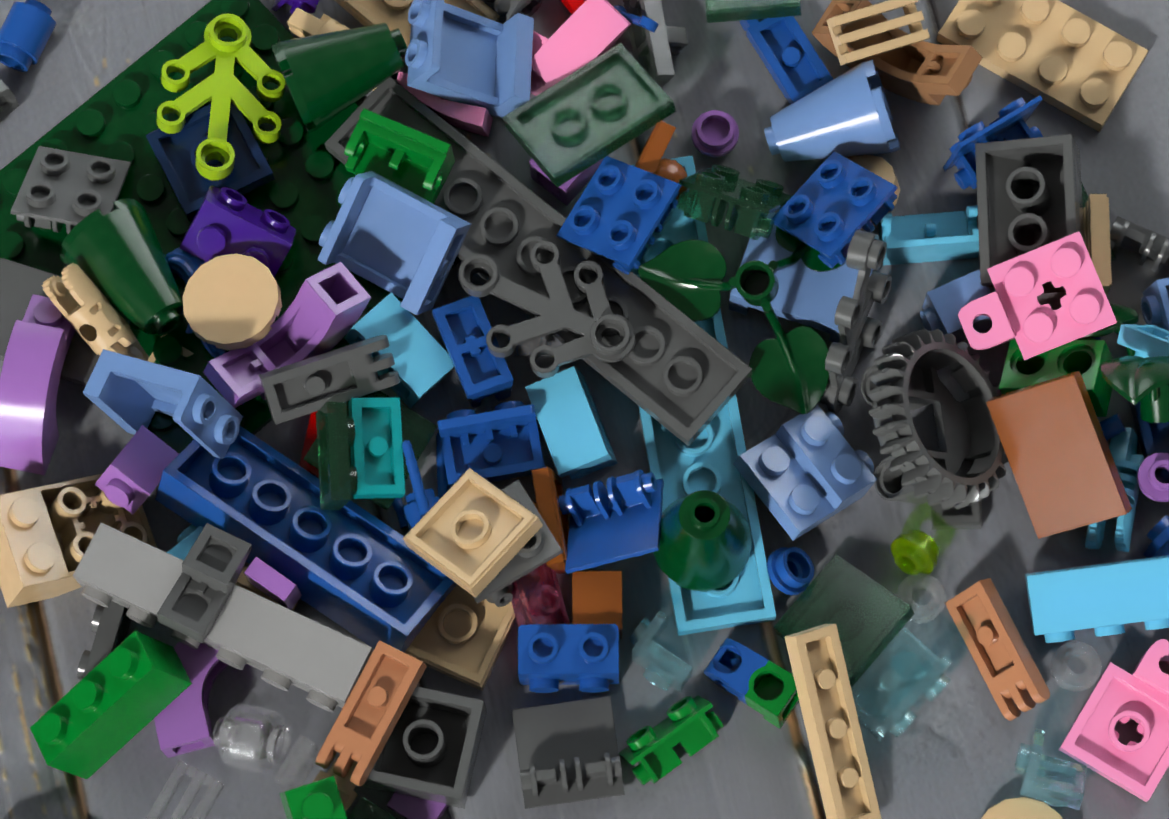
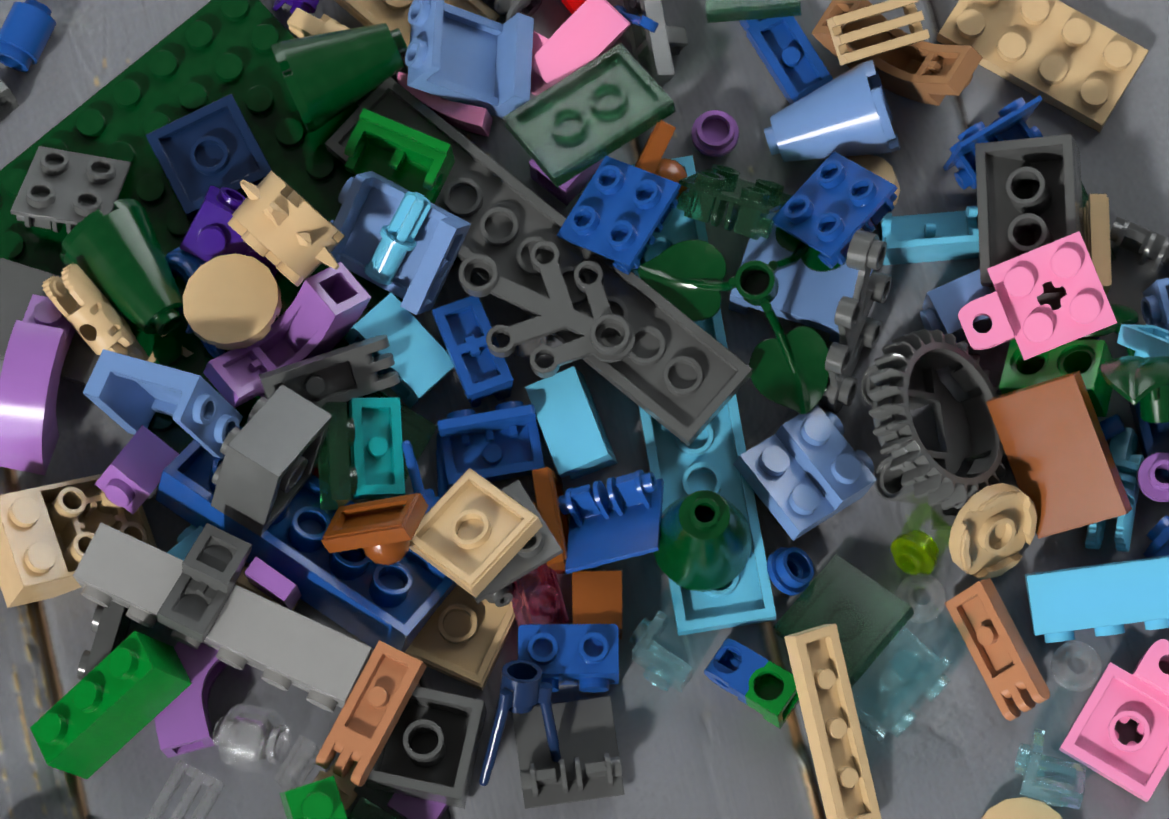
(222, 89): lime plant -> none
(269, 459): none -> dark grey brick
(285, 228): none -> tan brick
(377, 526): none -> dark orange tile
(398, 238): none -> medium azure axle
(519, 692): none -> dark blue plant
(684, 725): green hinge -> none
(992, 531): none -> tan tile

